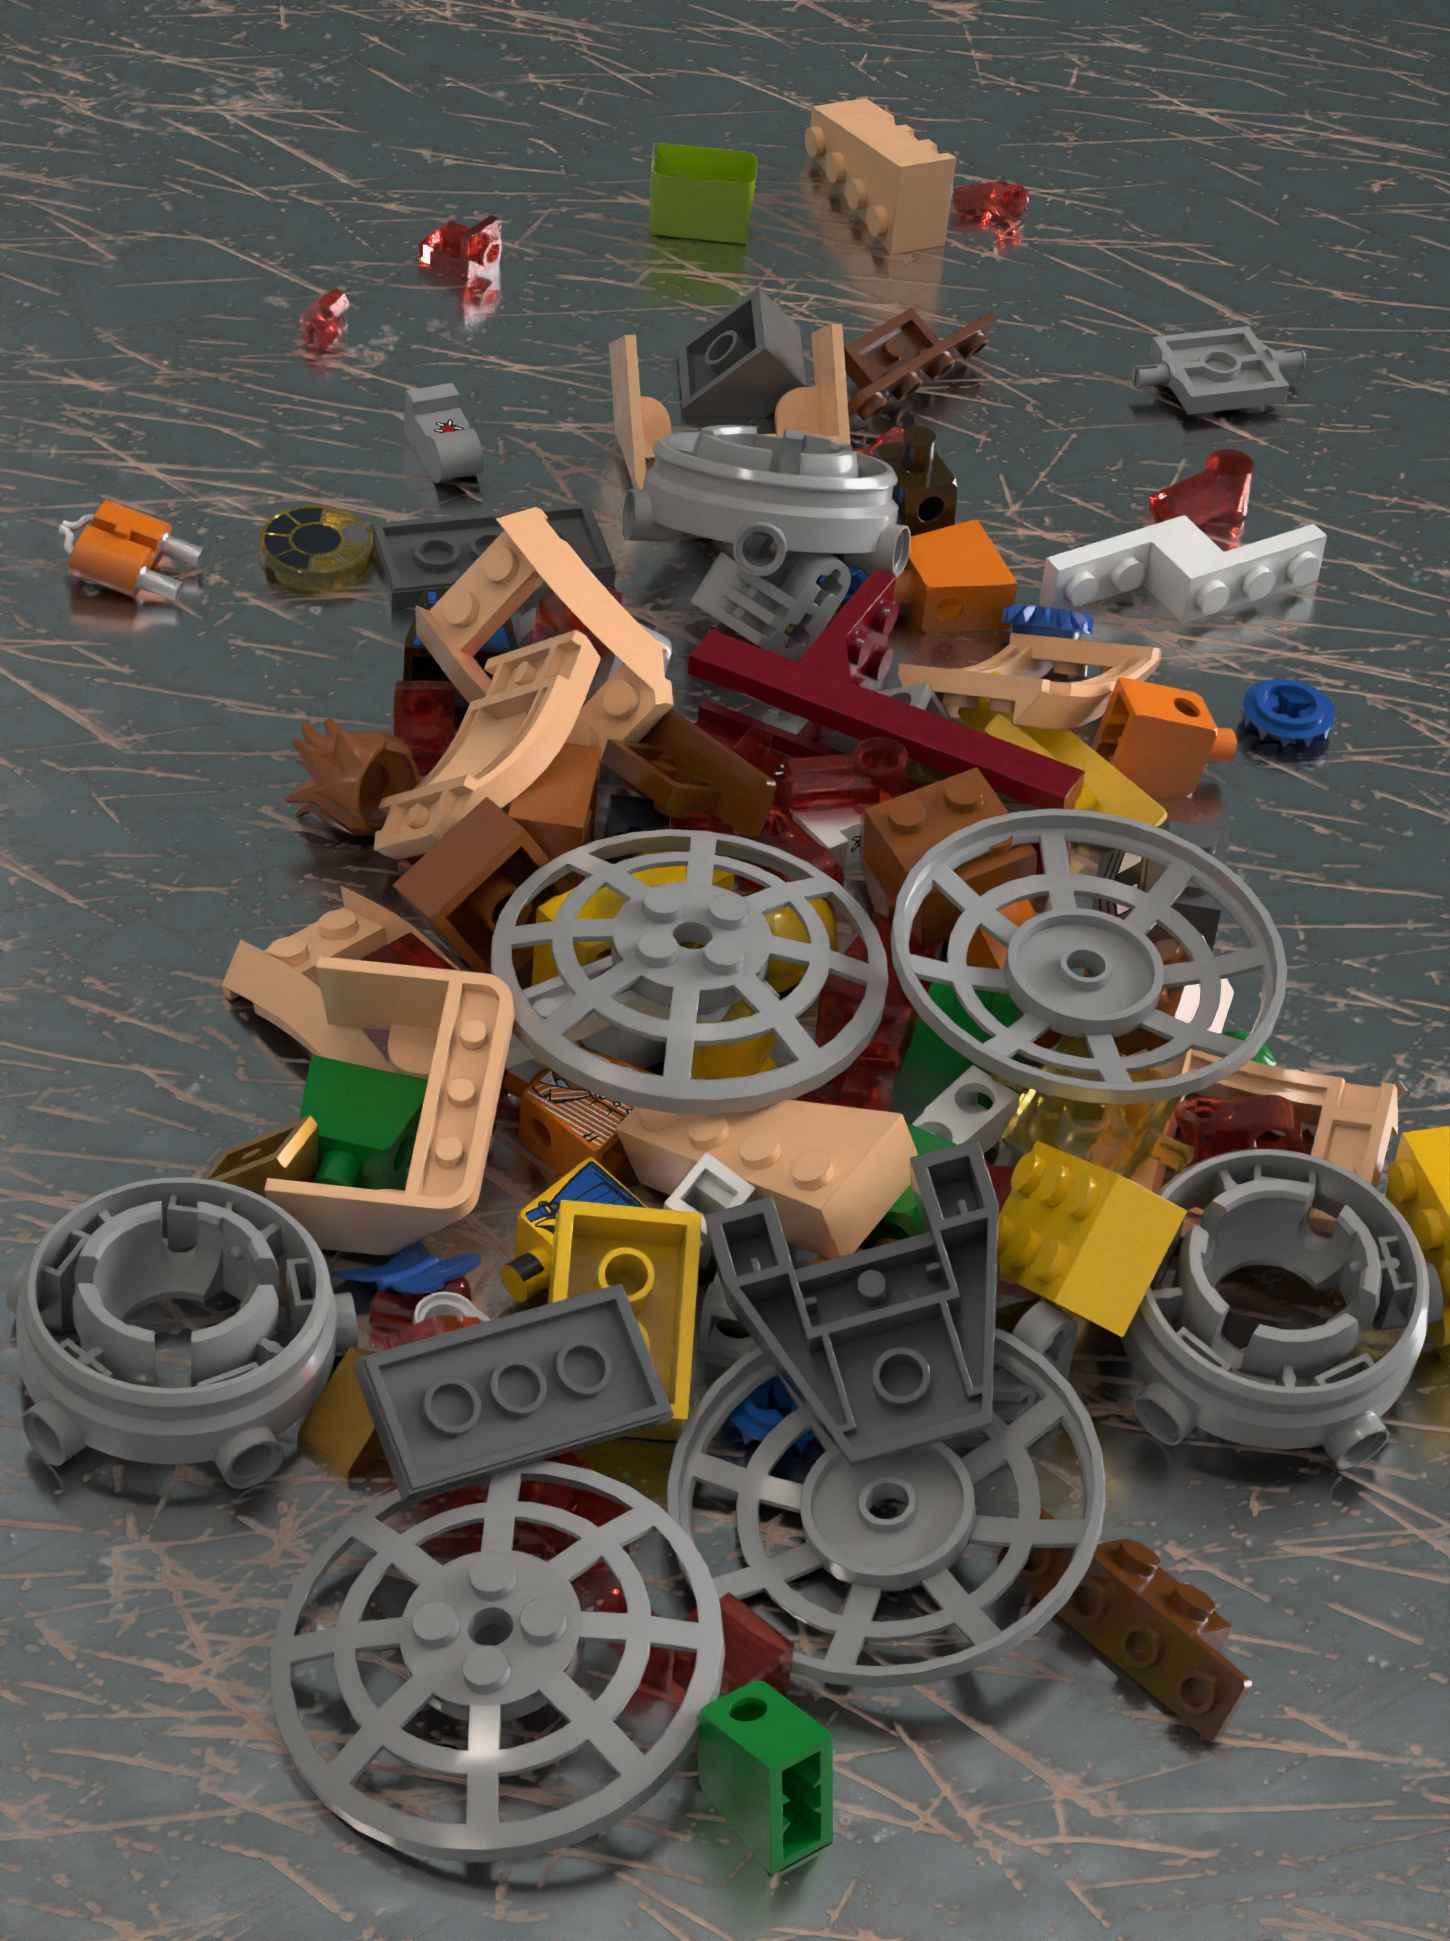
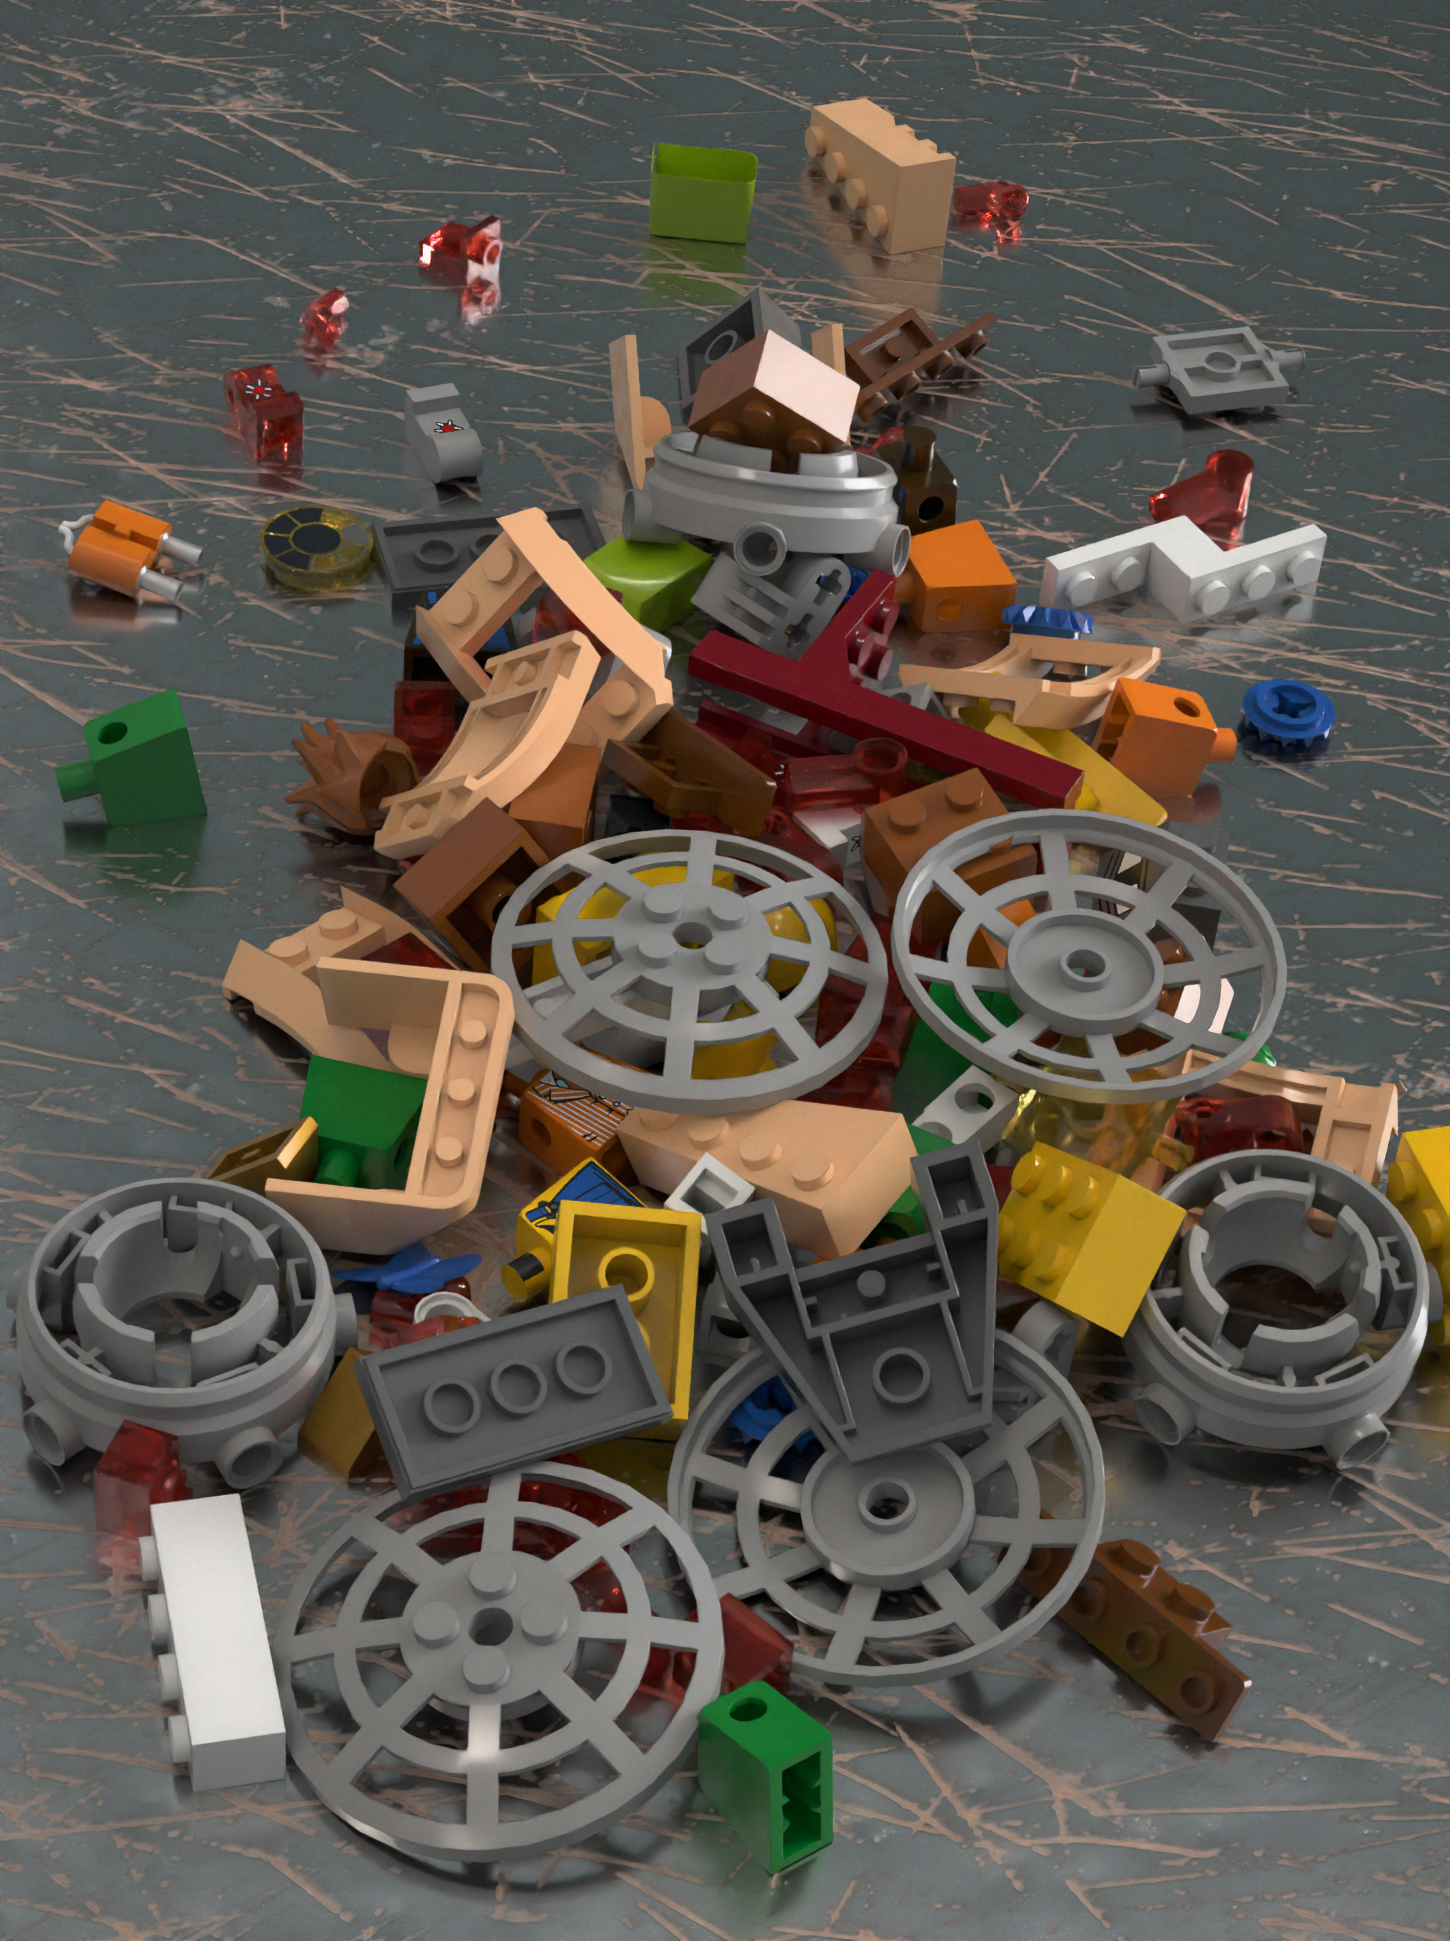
(136, 1473): none -> clear red brick
(138, 764): none -> green torso
(216, 1644): none -> white brick
(261, 403): none -> clear red leg
(653, 578): none -> lime piece
(775, 401): none -> dark orange brick

